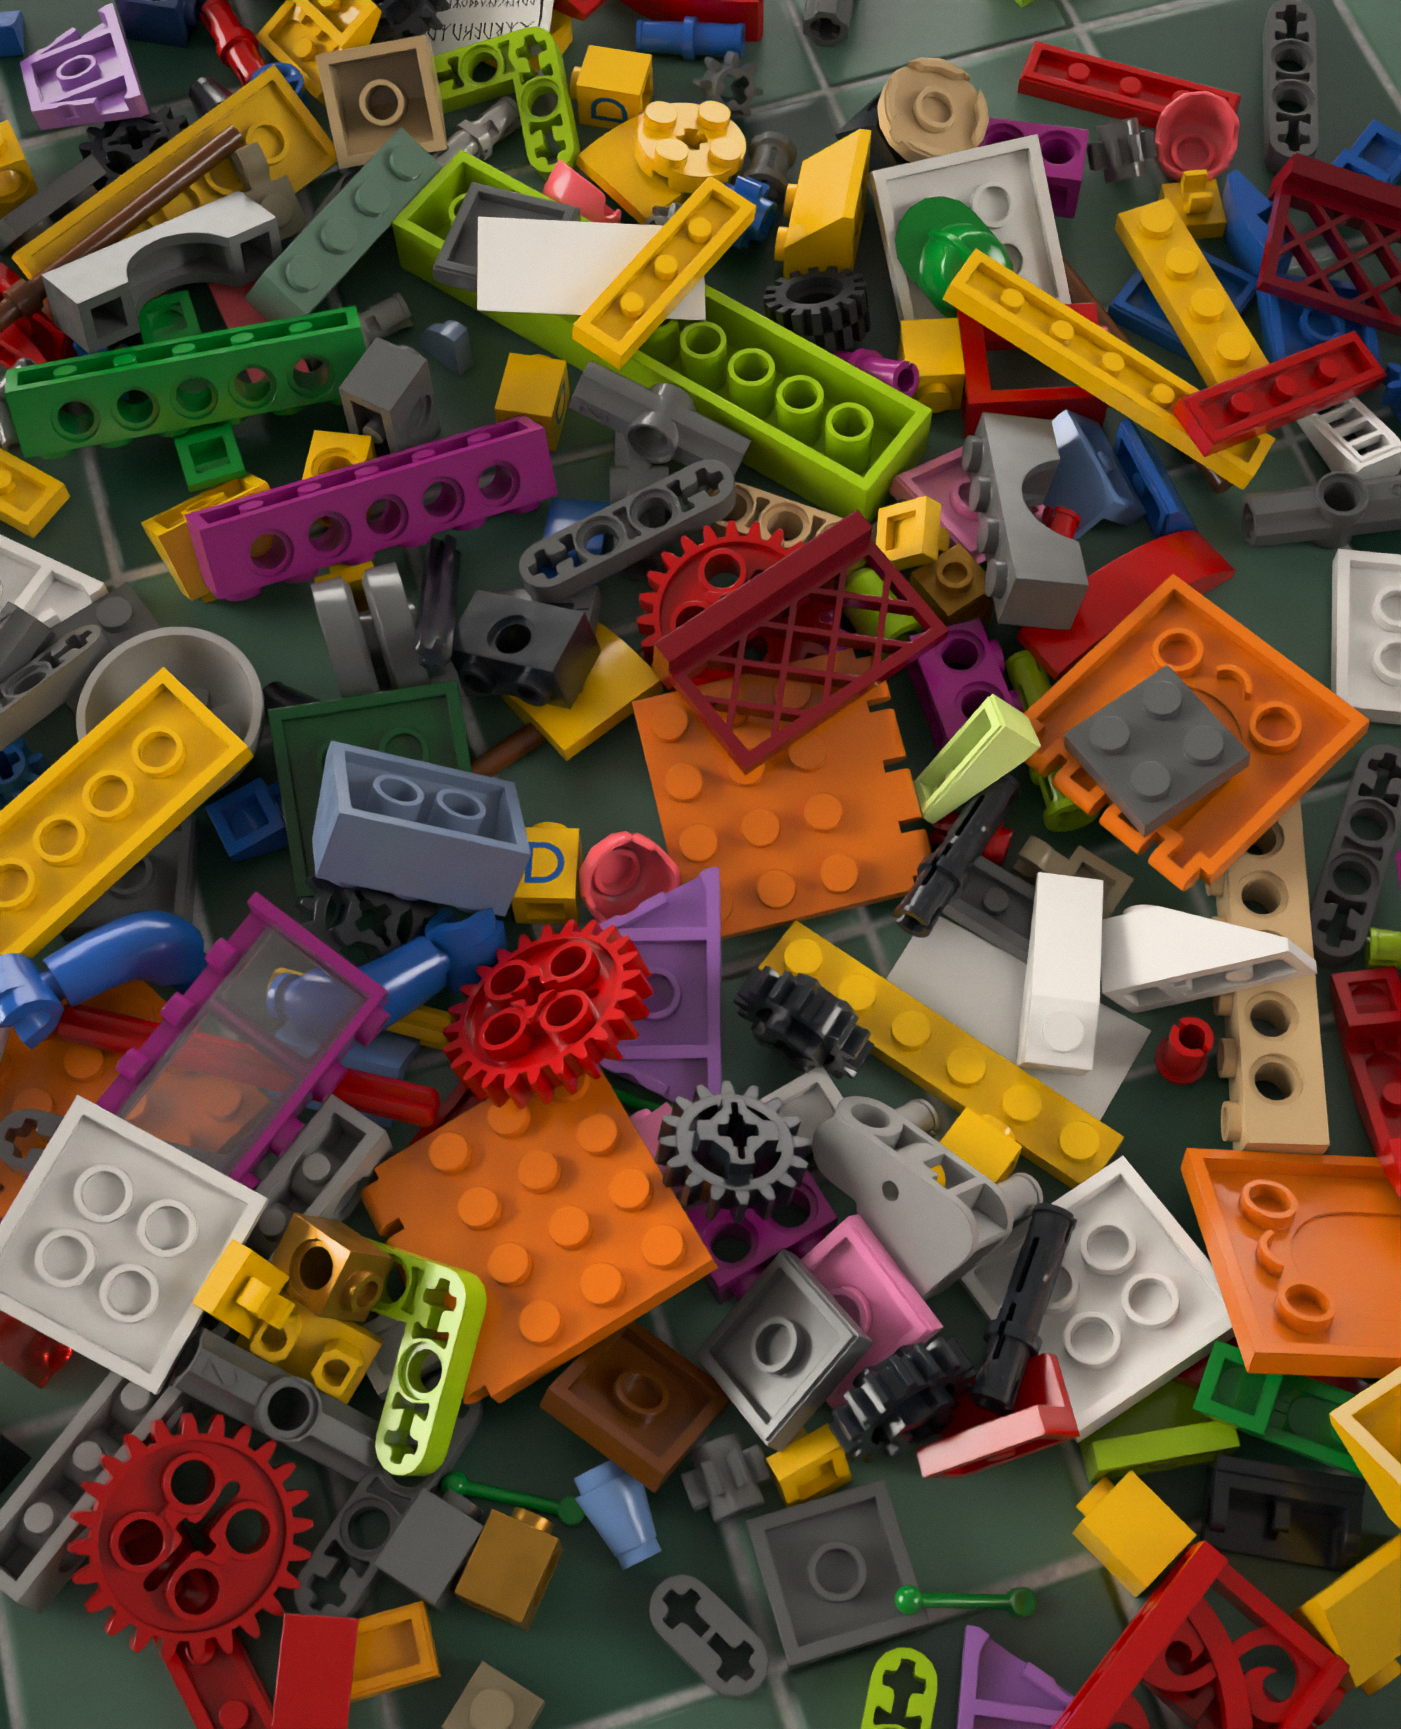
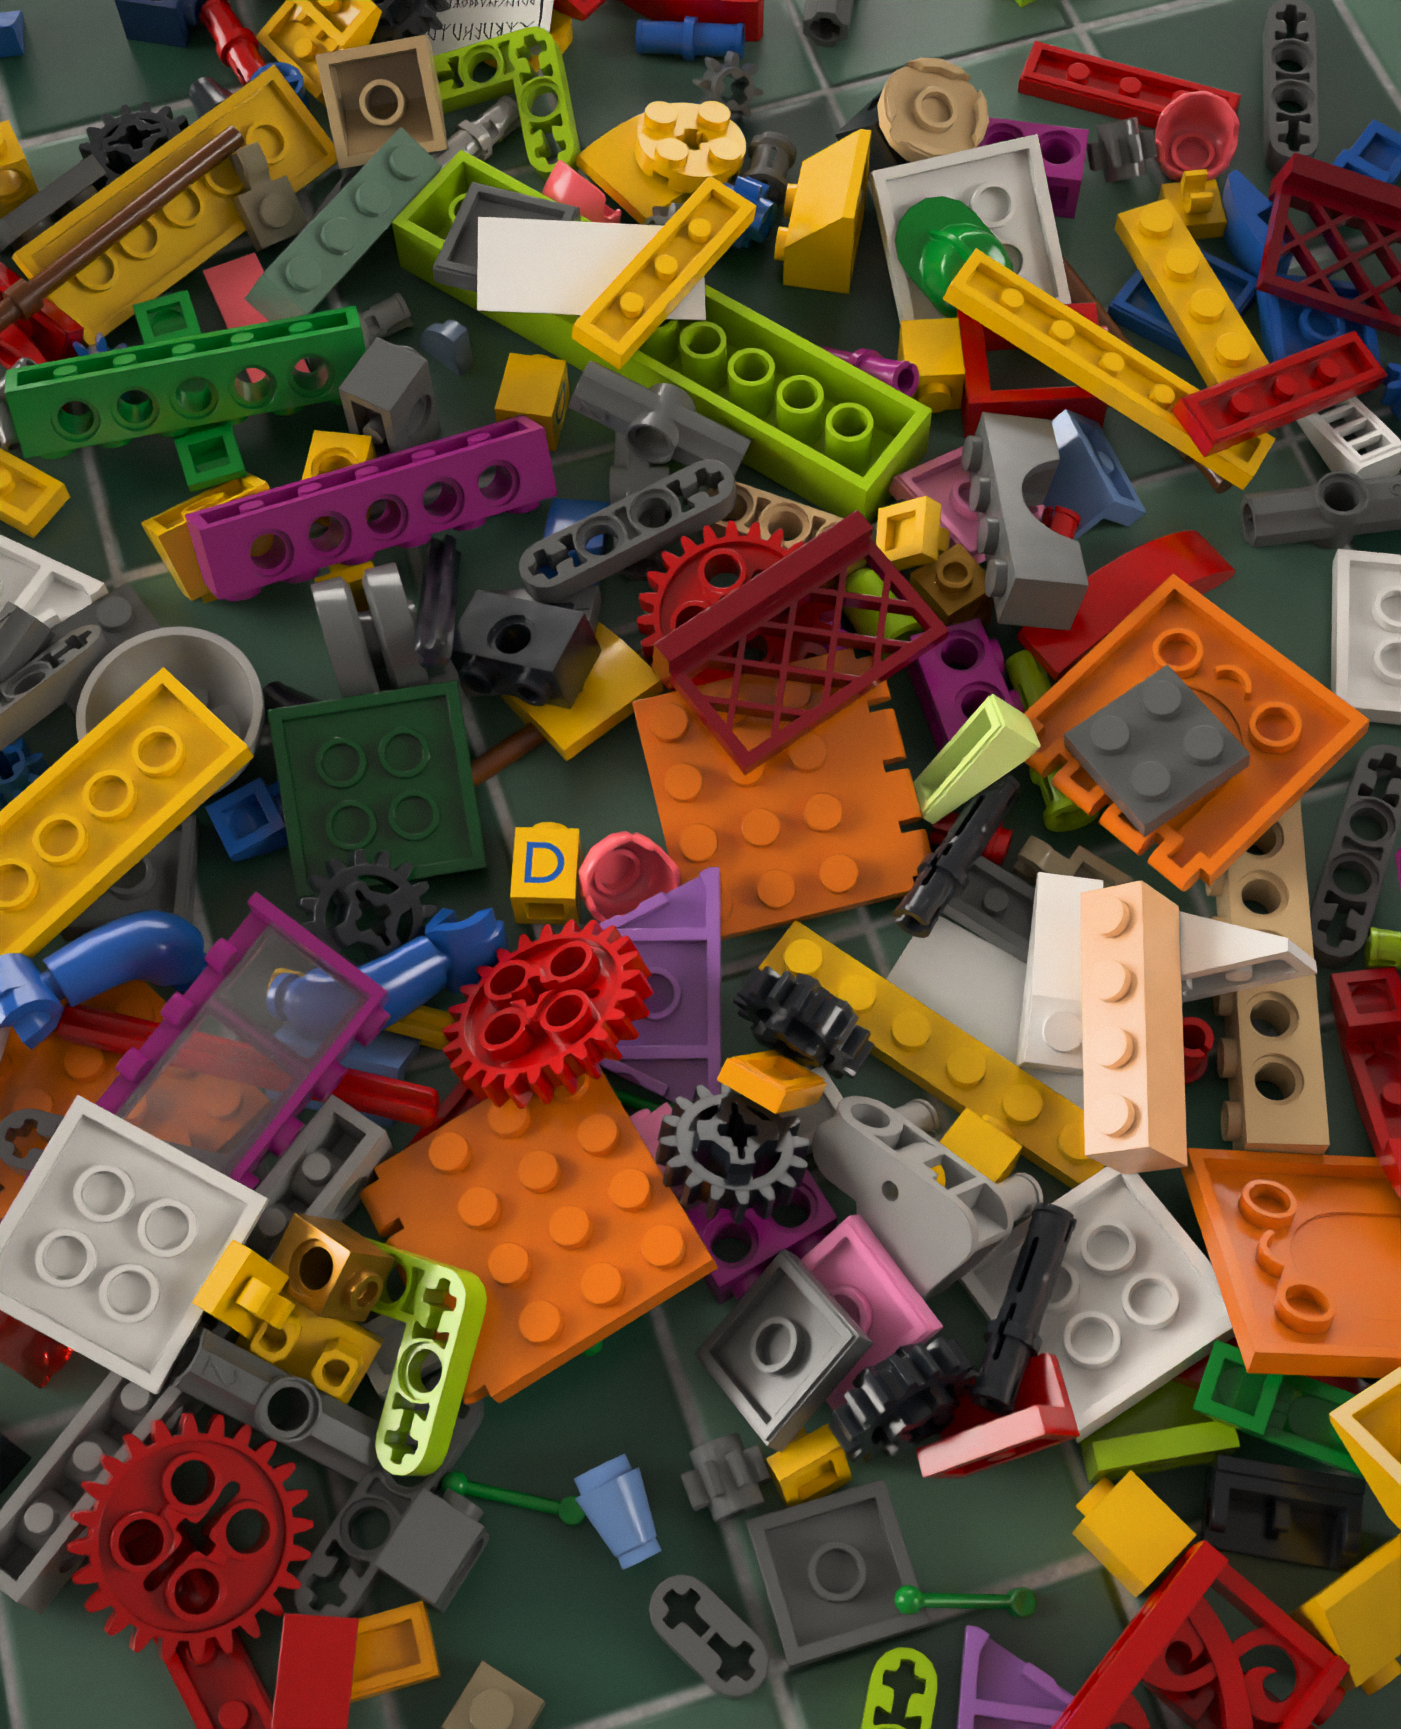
(84, 77): medium lavender wing -> none
(103, 293): dark grey arch -> none
(418, 830): sand blue slope -> none
(511, 1567): pearl gold brick -> none
(611, 86): yellow brick -> none
(637, 1403): reddish brown plate -> none
(772, 1081): none -> light orange tile
(821, 306): black tyre -> none
(1132, 1029): none -> light nougat brick
(1151, 482): blue slope -> none

